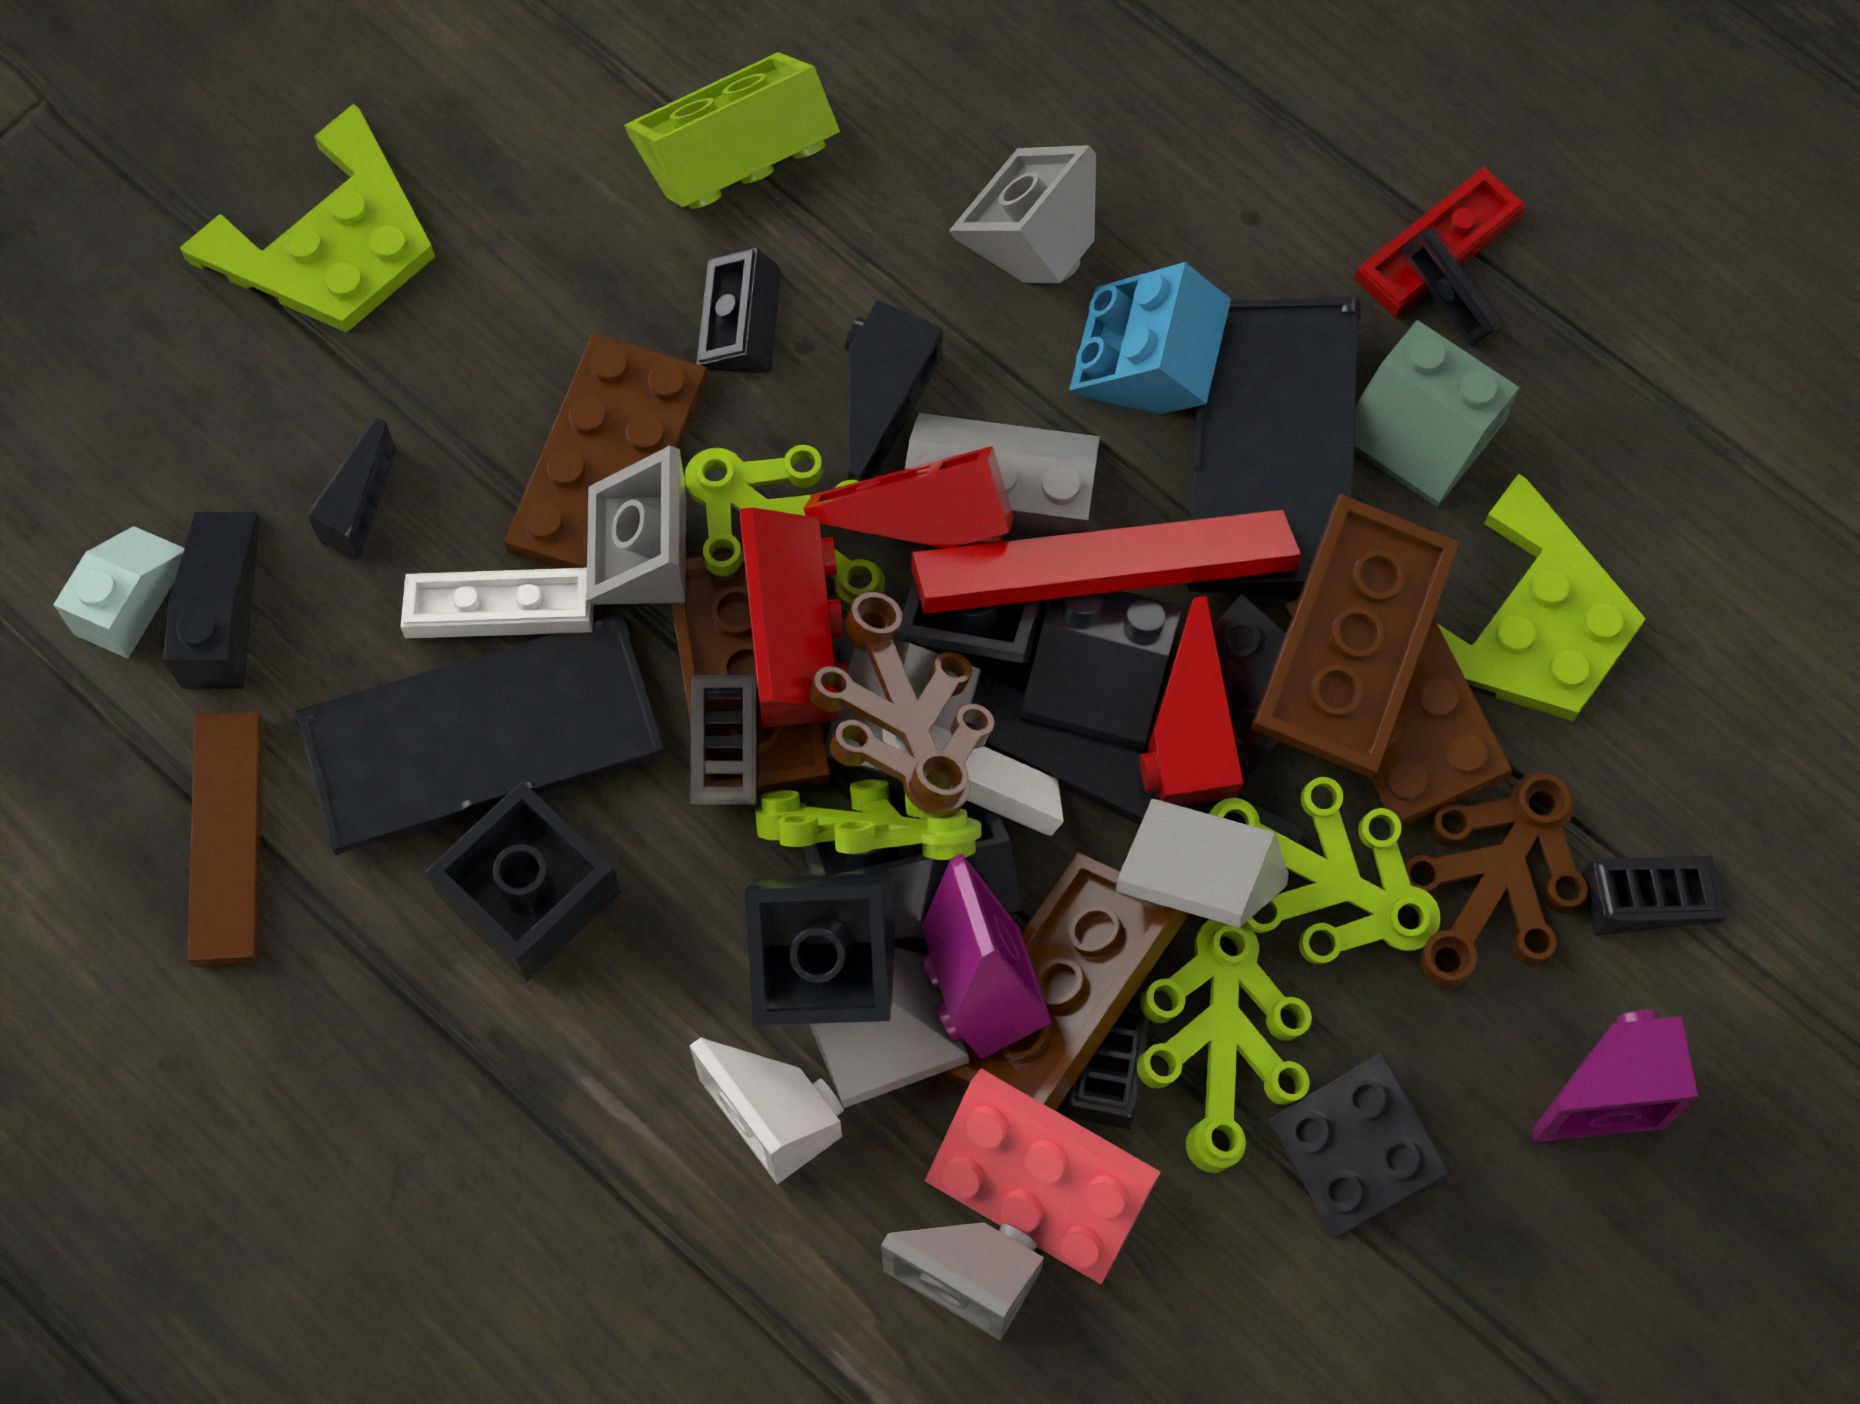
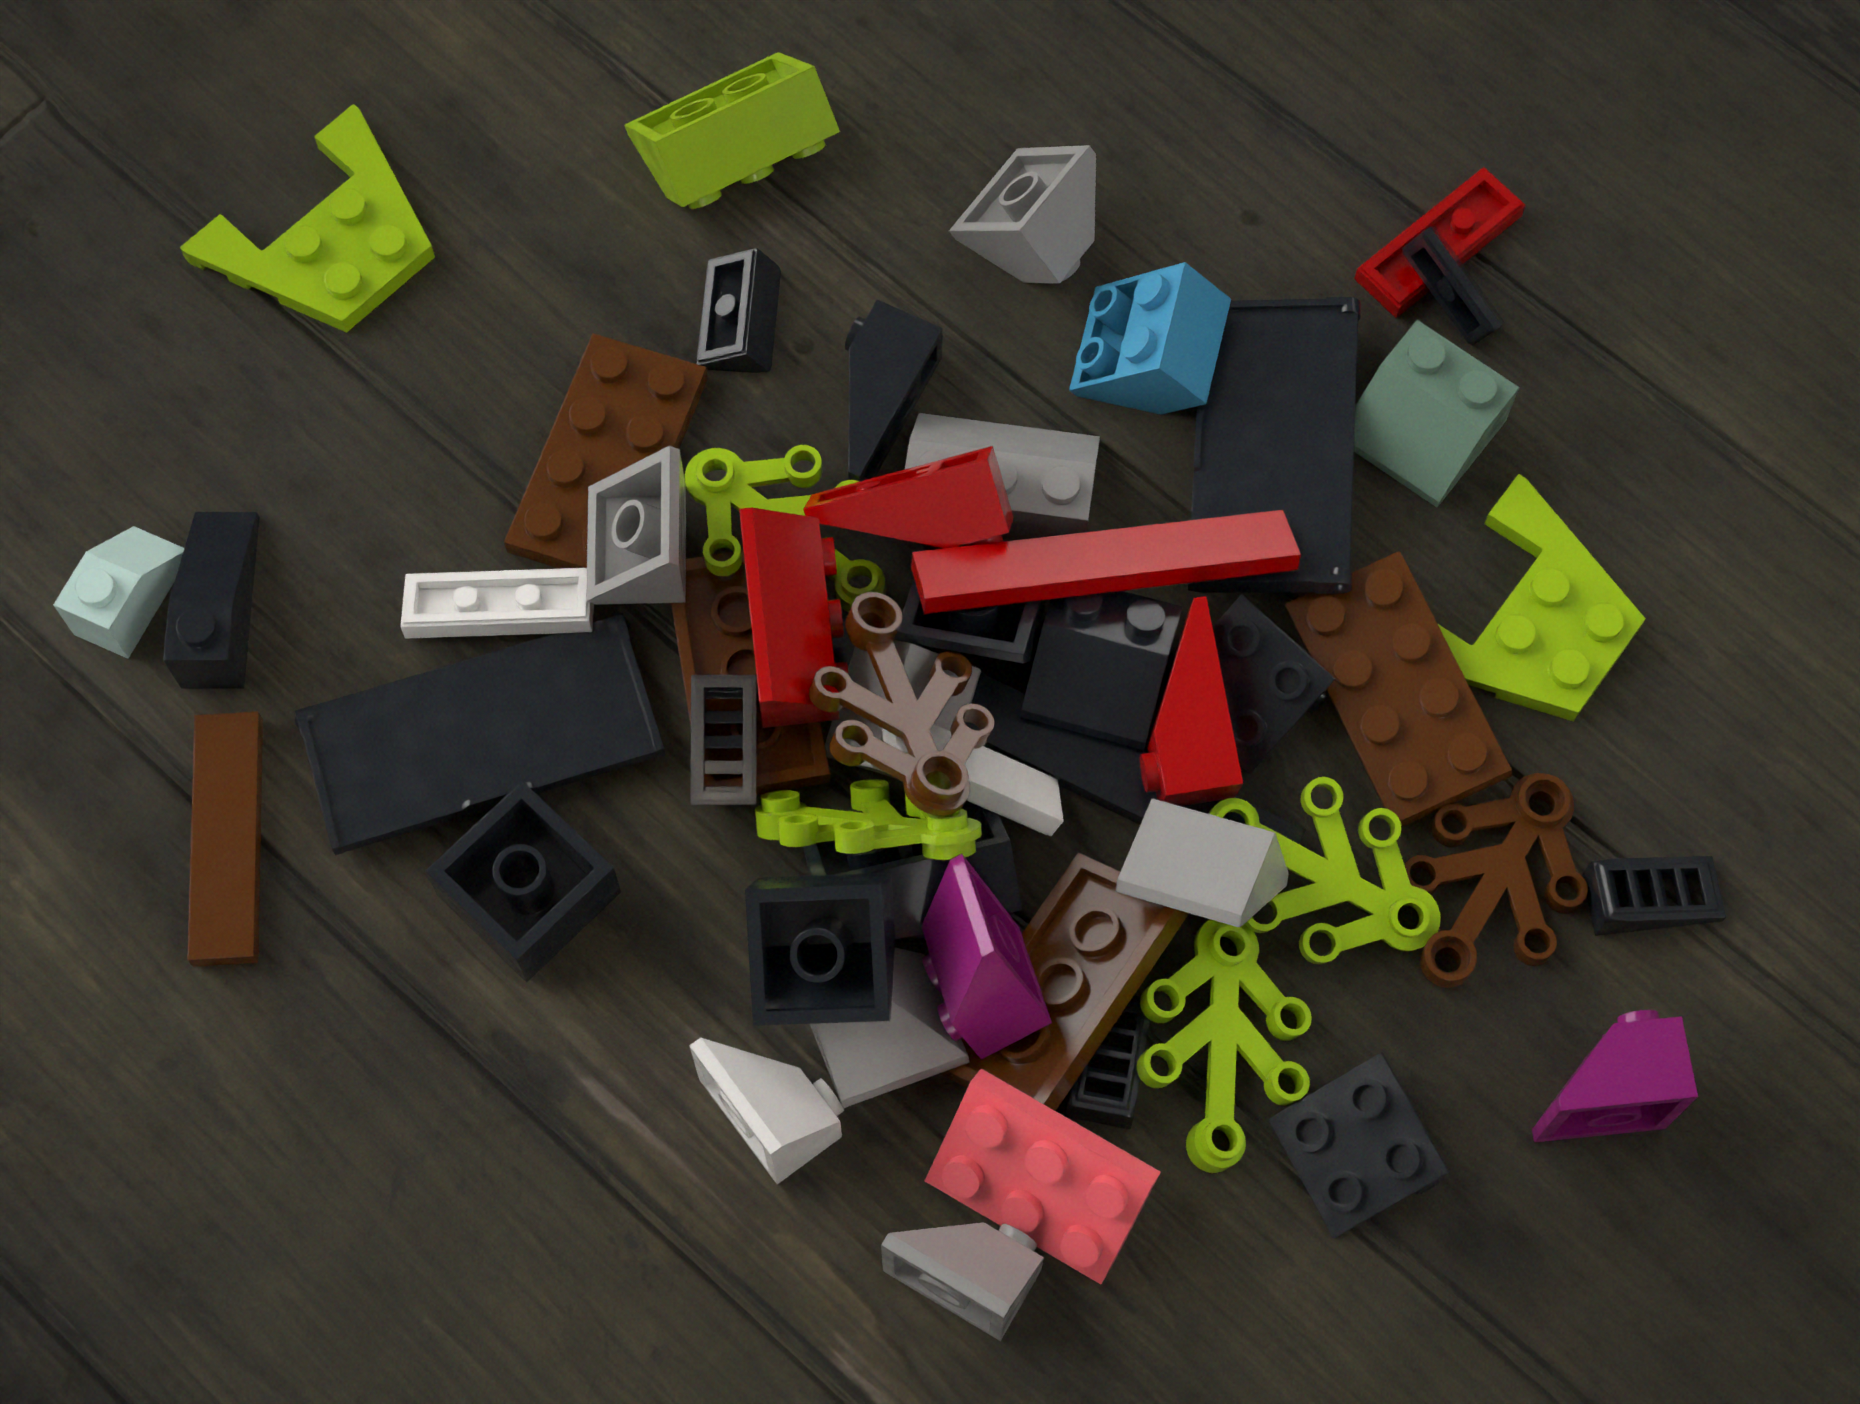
(351, 497): black slope -> none
(1355, 636): reddish brown plate -> none

